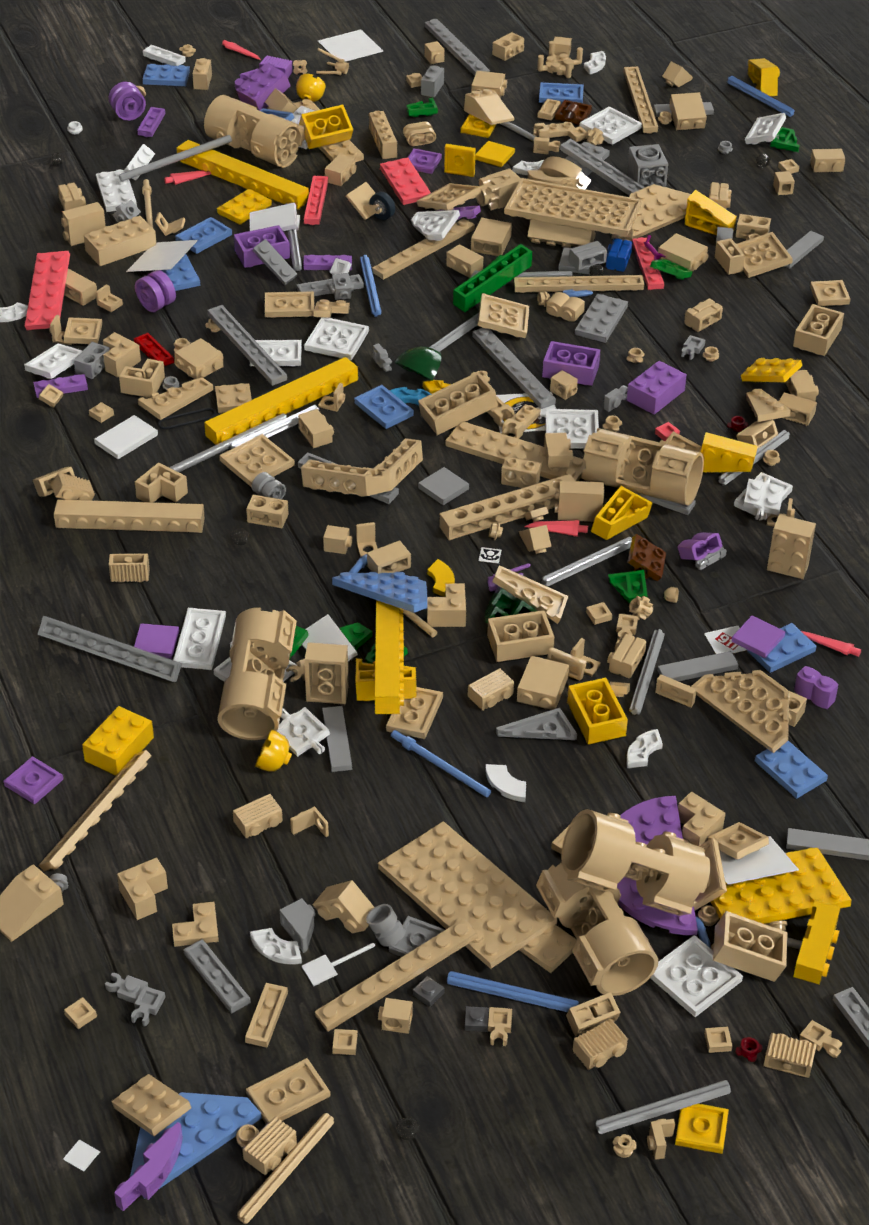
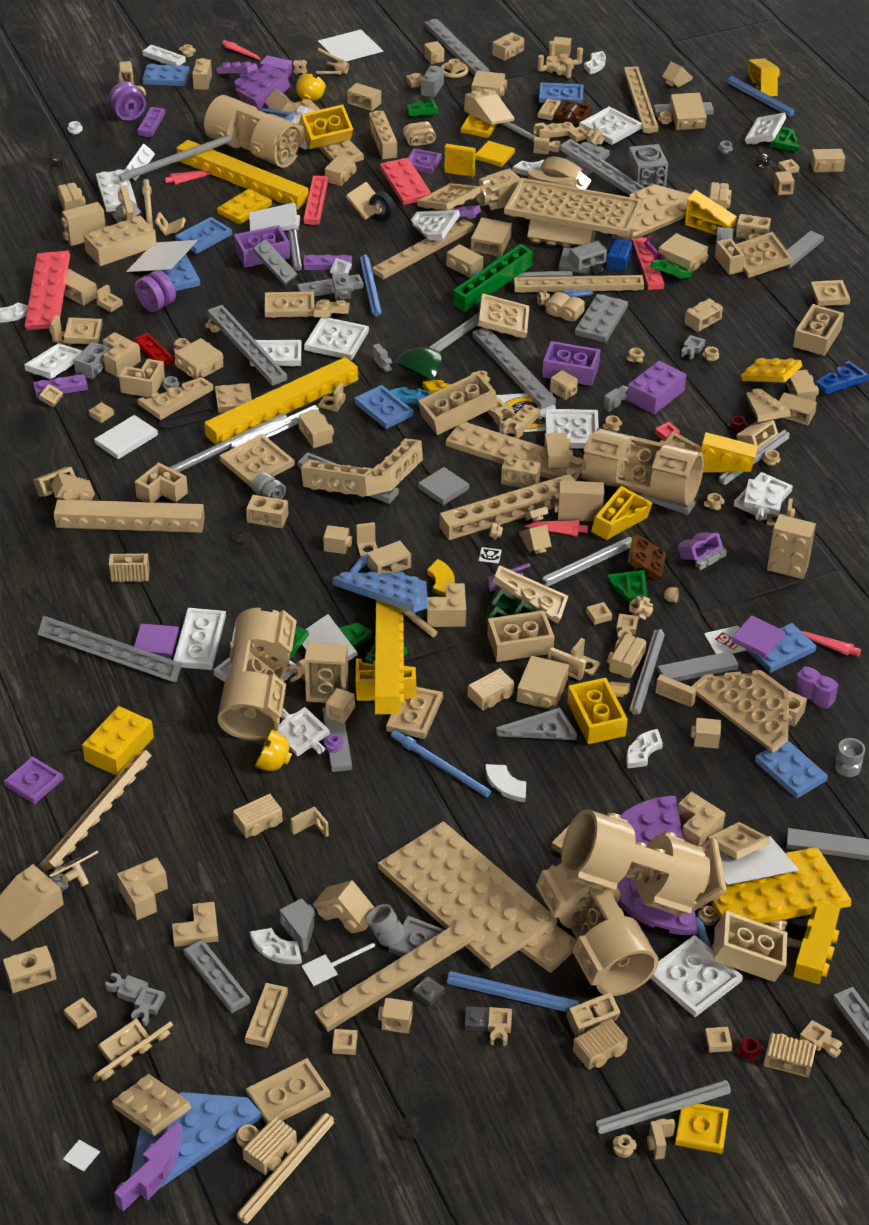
(29, 969): none -> tan brick
(76, 872): none -> tan shield
(124, 197): none -> tan plate
(125, 72): none -> tan brick
(125, 1043): none -> tan bracket
(236, 67): none -> medium lavender plate
(333, 743): none -> medium lavender plate
(340, 705): none -> tan brick
(364, 97): none -> tan brick
(454, 66): none -> tan piece
(706, 733): none -> tan brick
(714, 501): none -> tan plate
(842, 378): none -> blue wing
(849, 757): none -> light grey wheel

